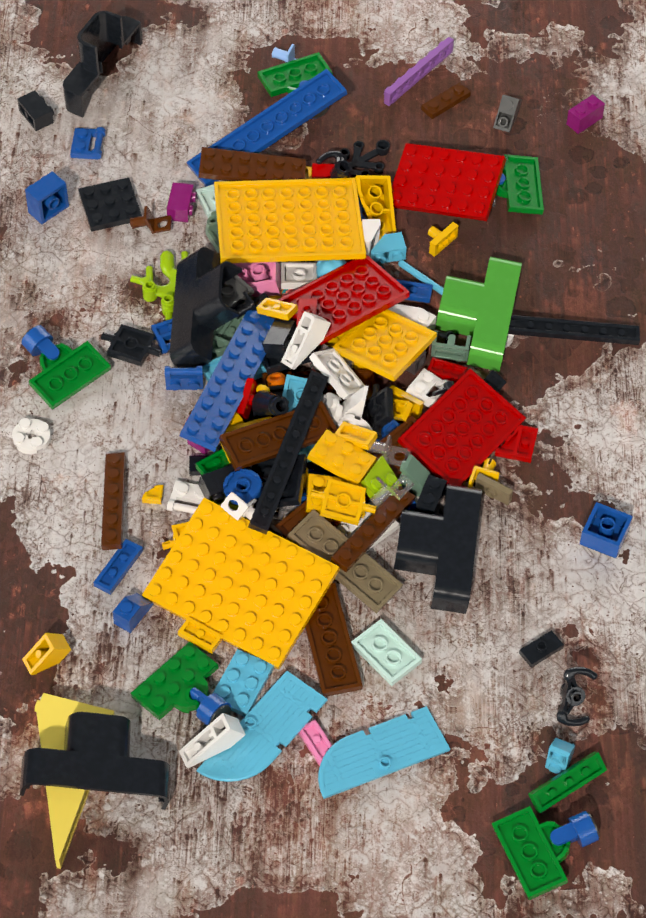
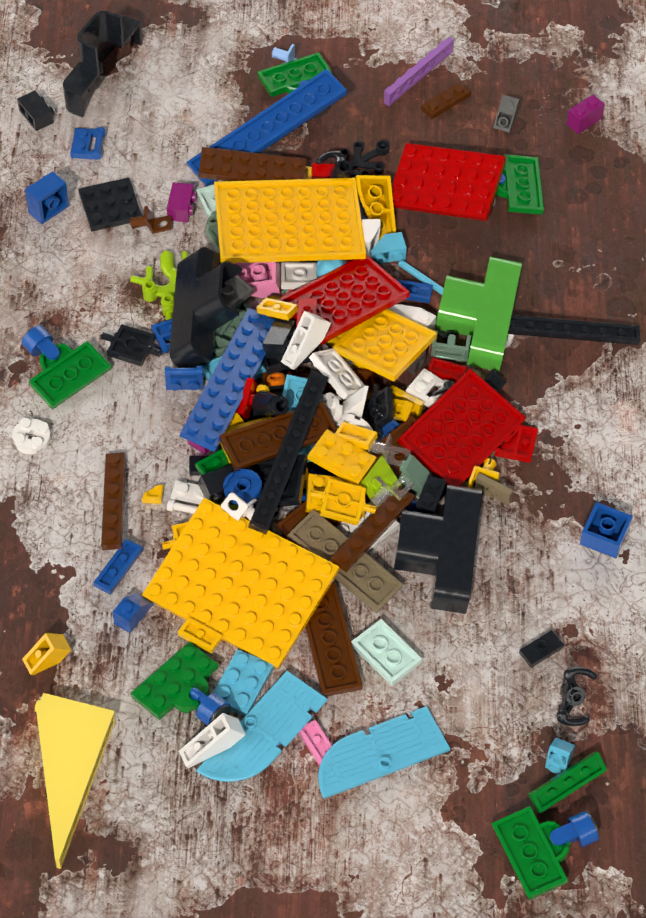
(97, 760): black piece -> none
(249, 304): black bracket -> none
(442, 238): yellow tile -> none

